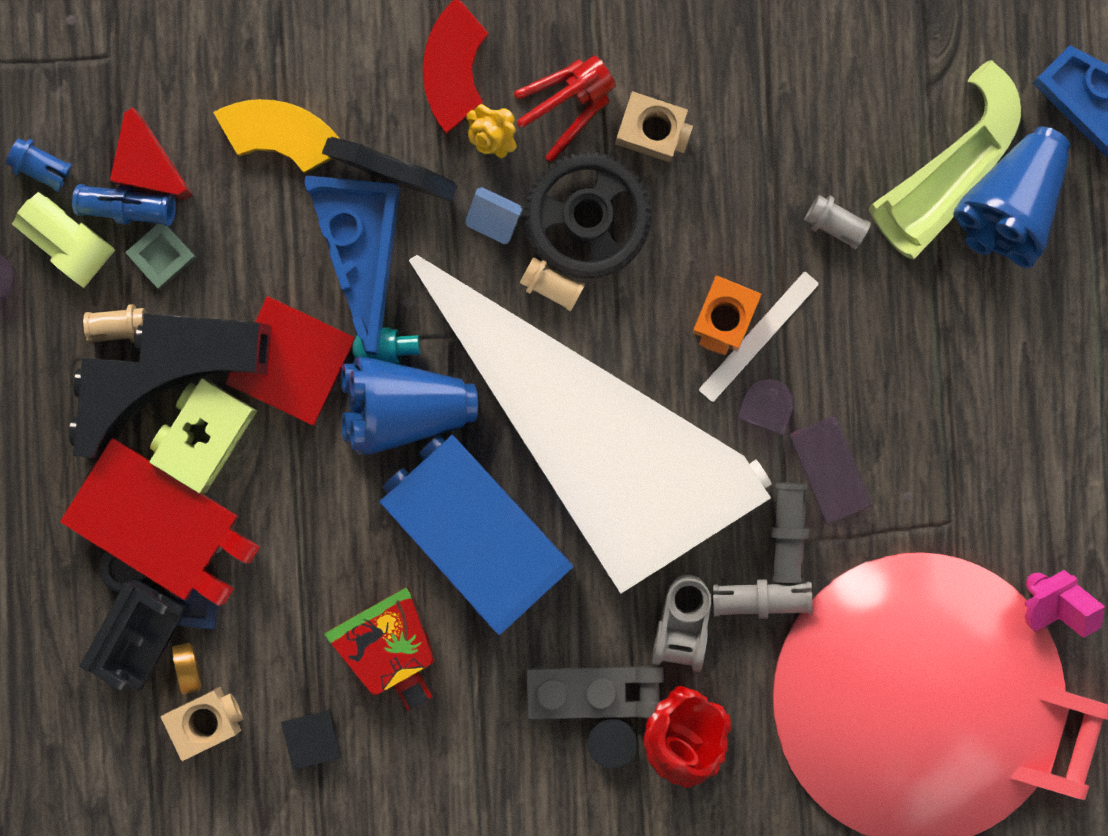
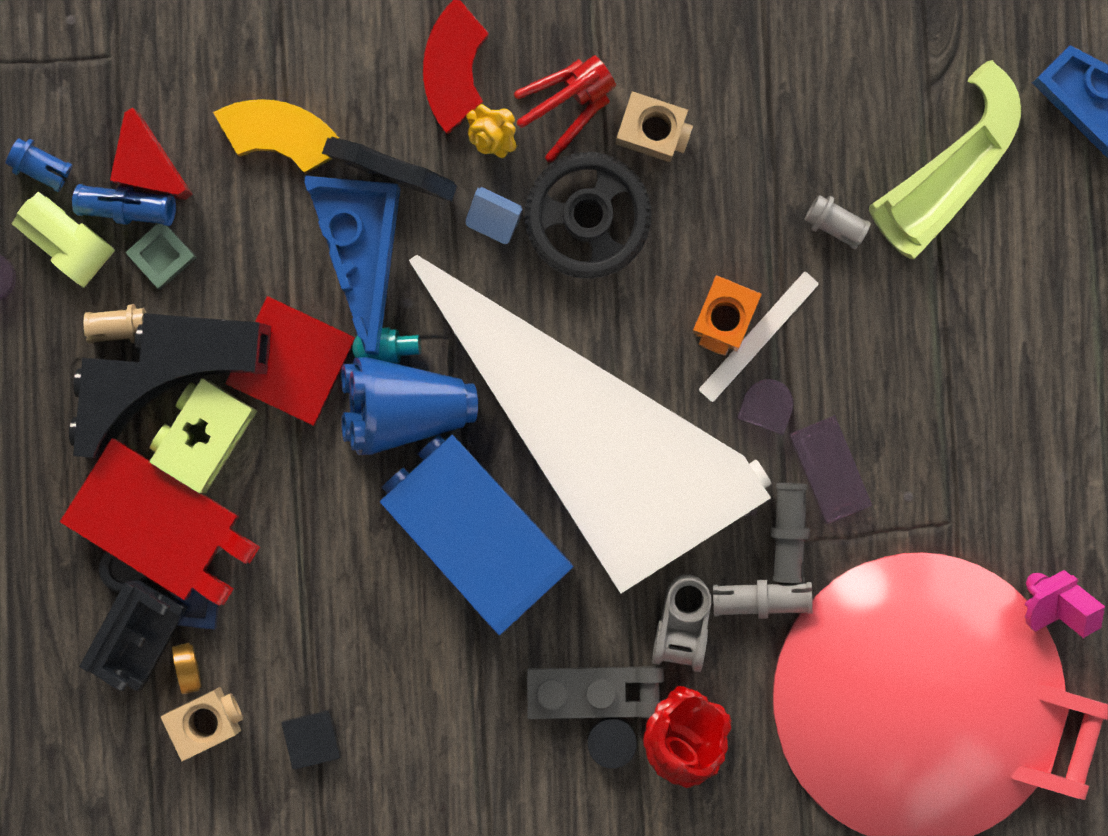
(388, 647): torso -> none
(551, 283): tan pin -> none
(1017, 199): blue cone -> none

